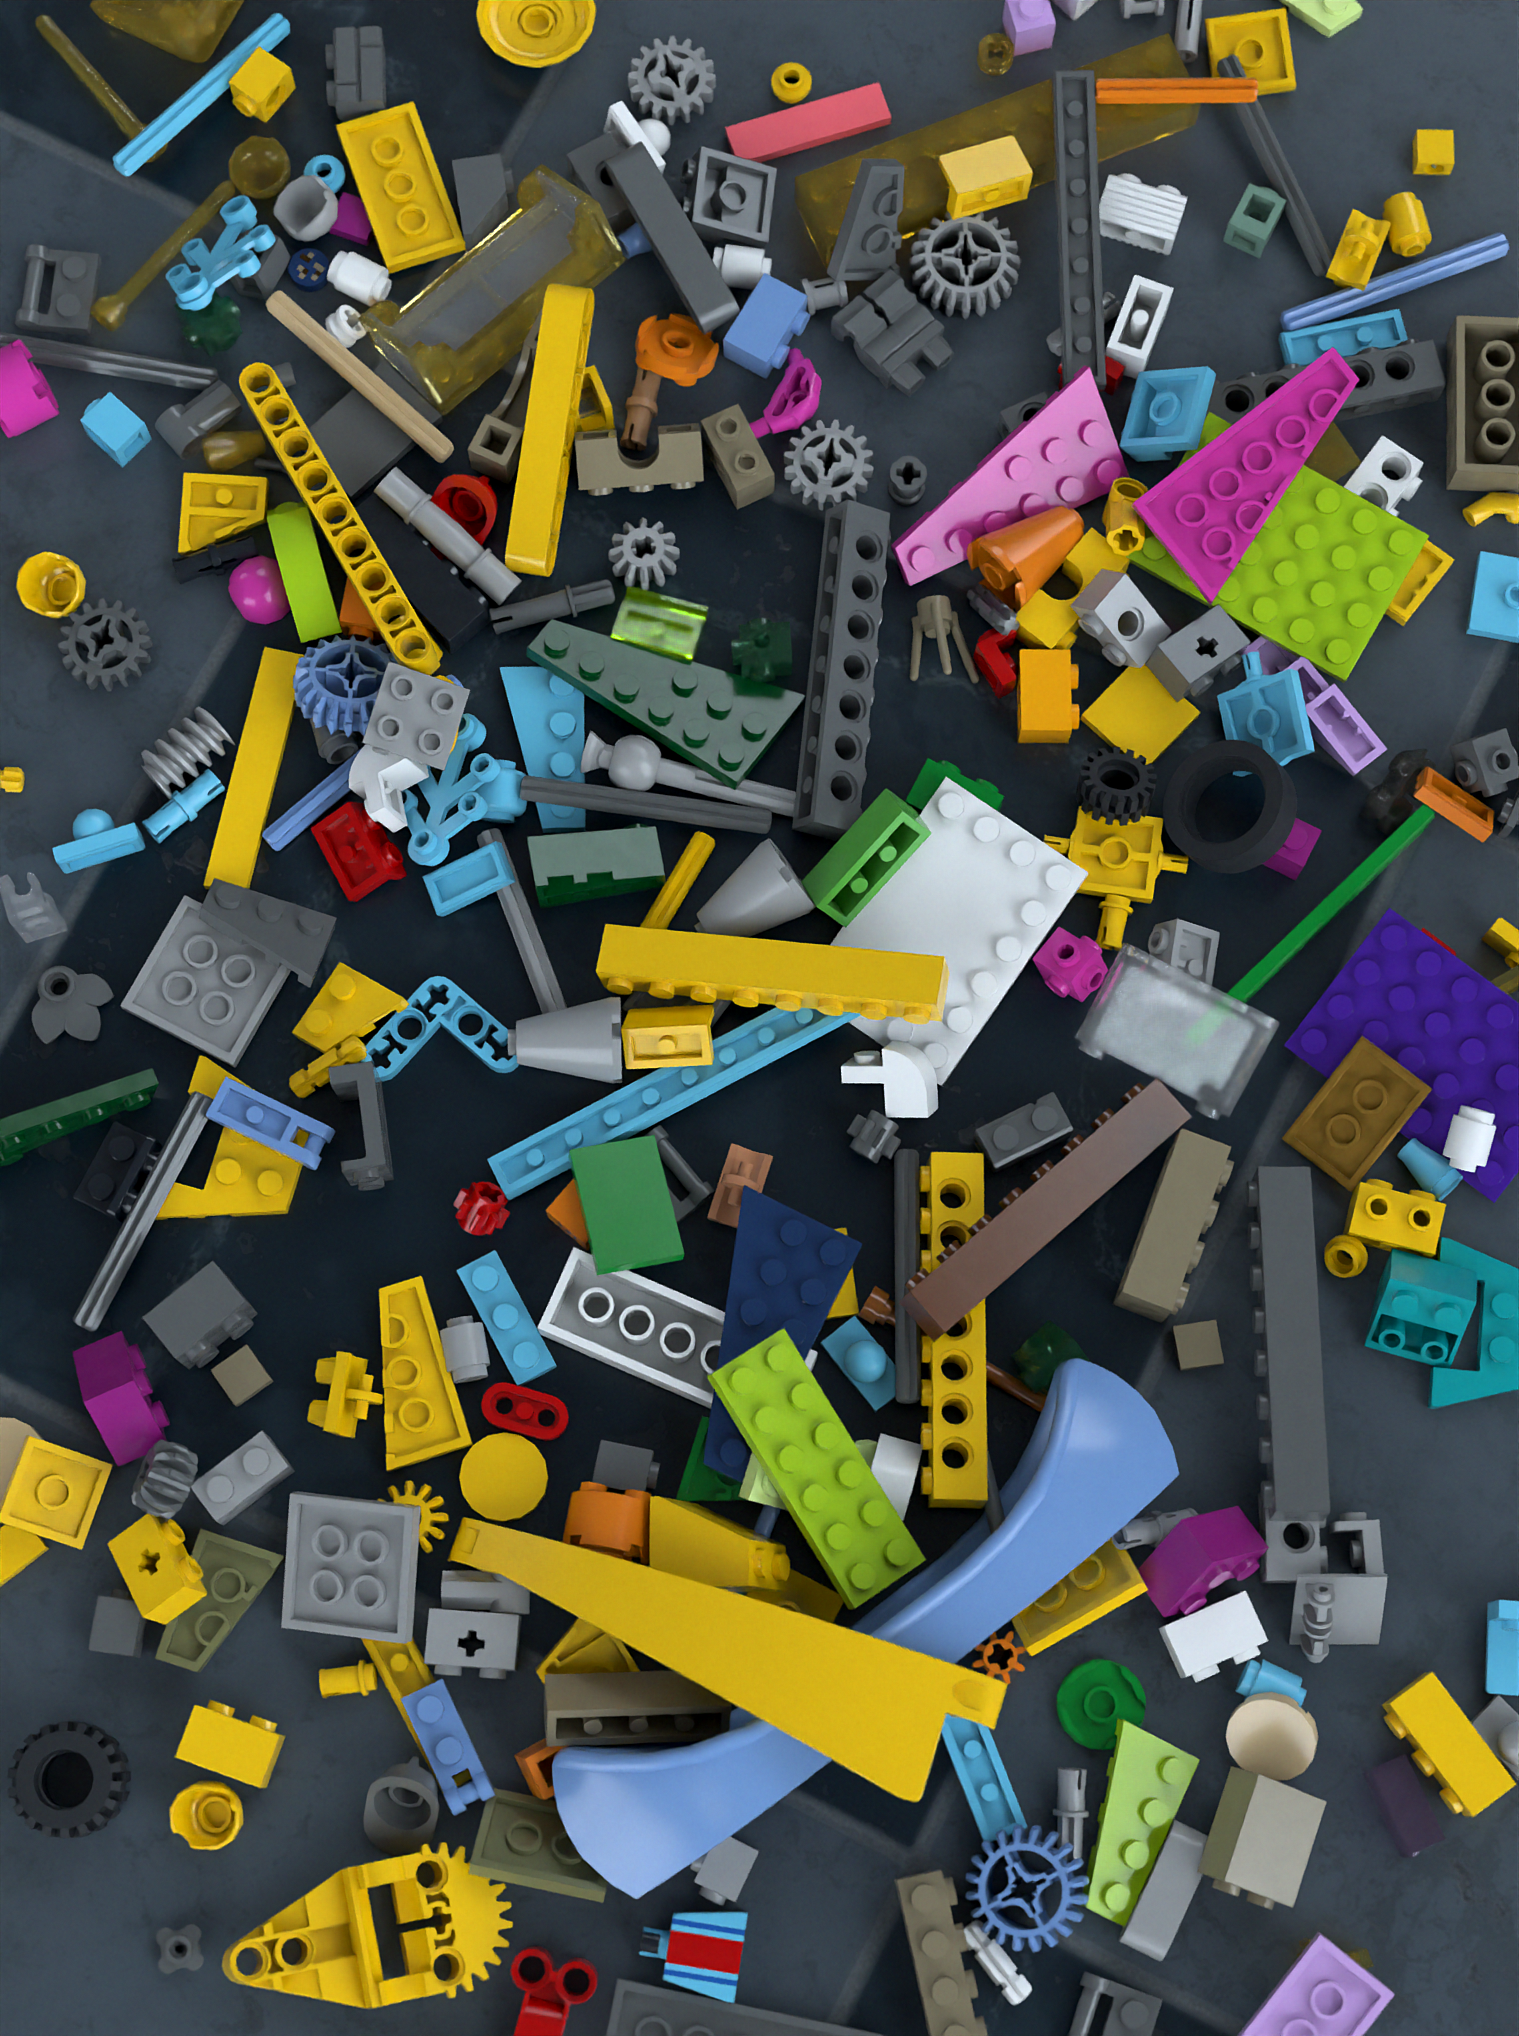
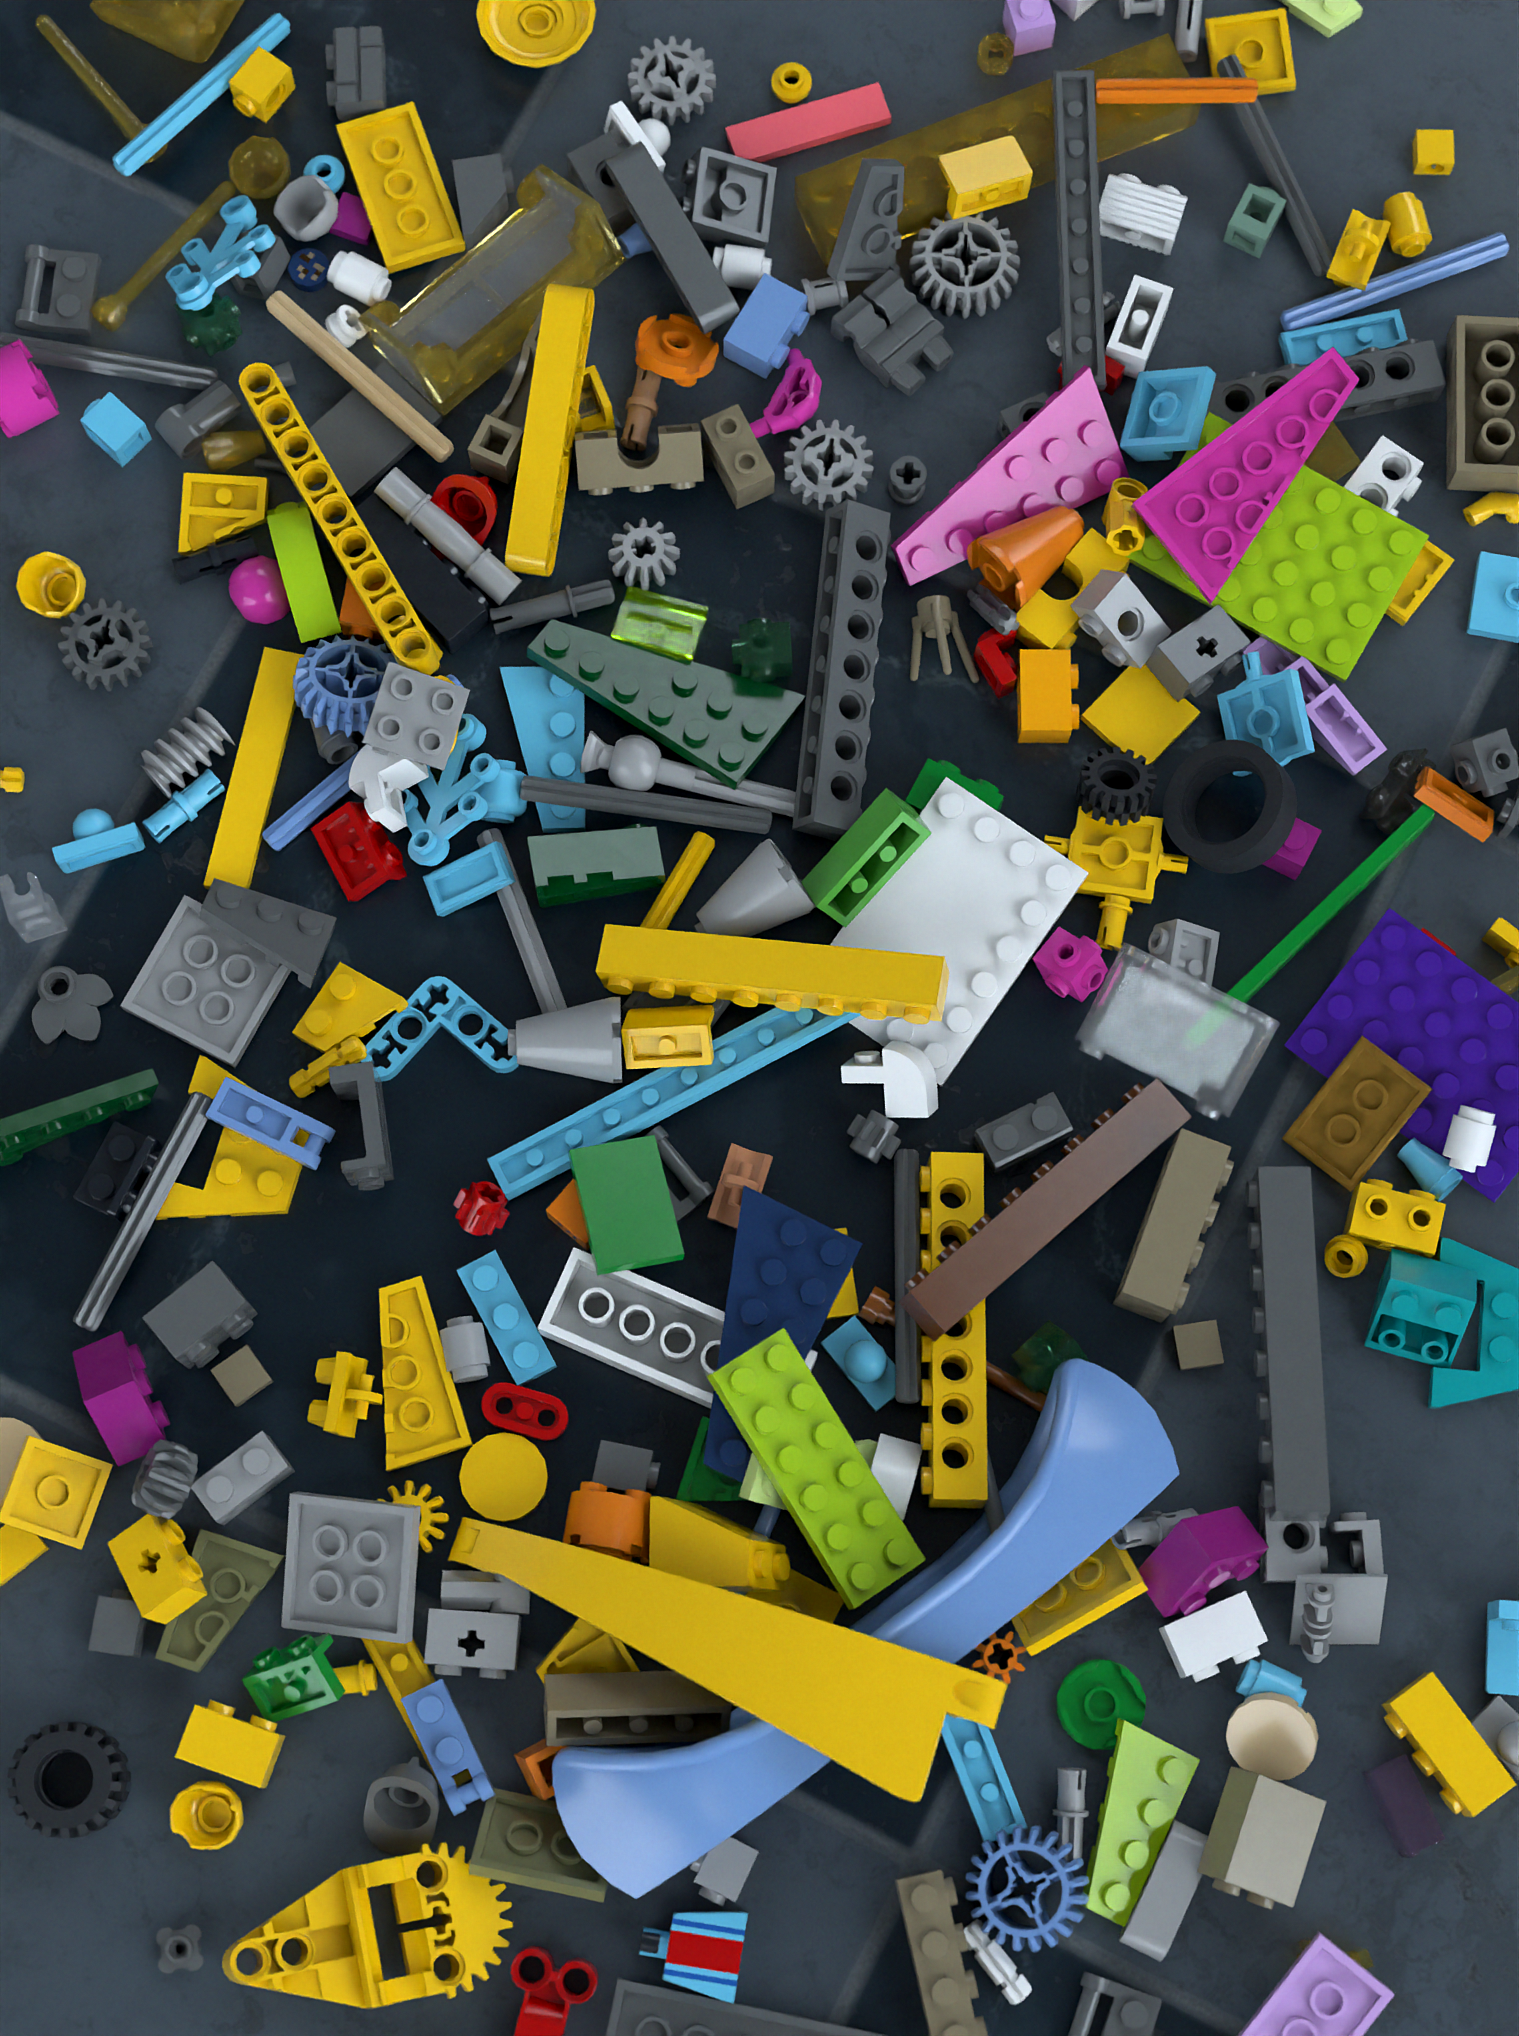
(293, 1678): none -> green bracket

